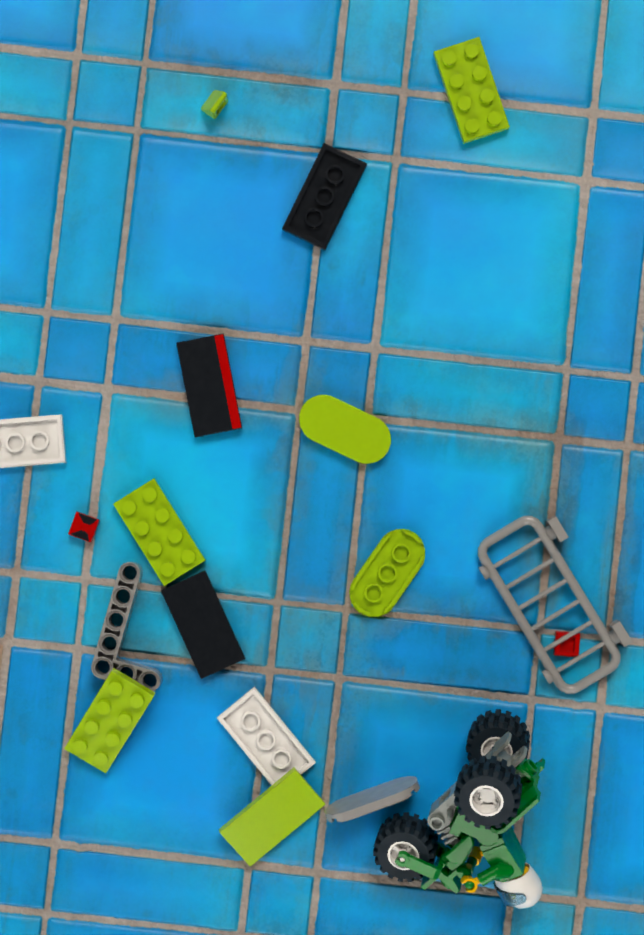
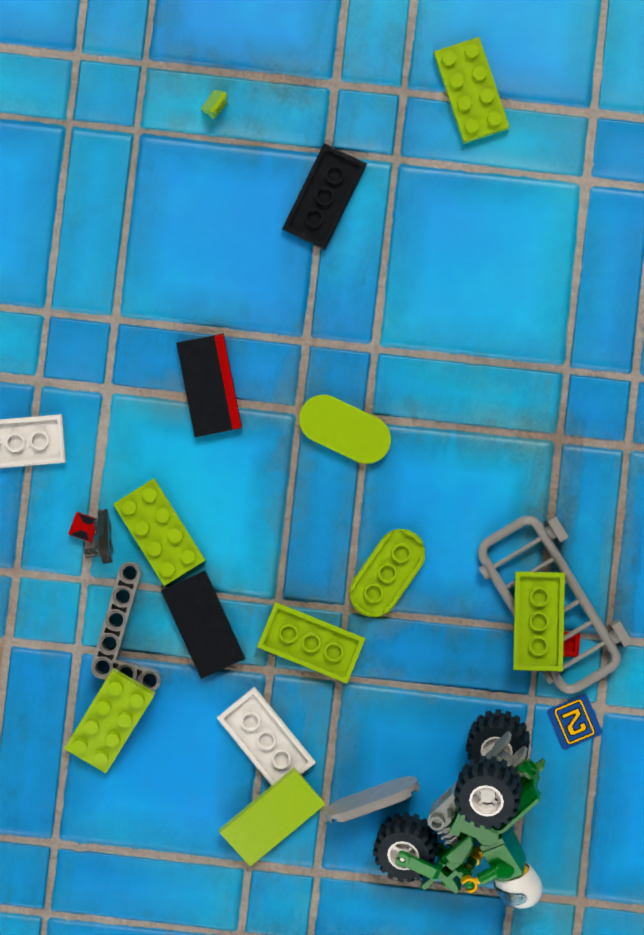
(103, 545): none -> clear smoke plate
(311, 642): none -> lime plate
(538, 621): none -> lime plate
(574, 721): none -> sticker

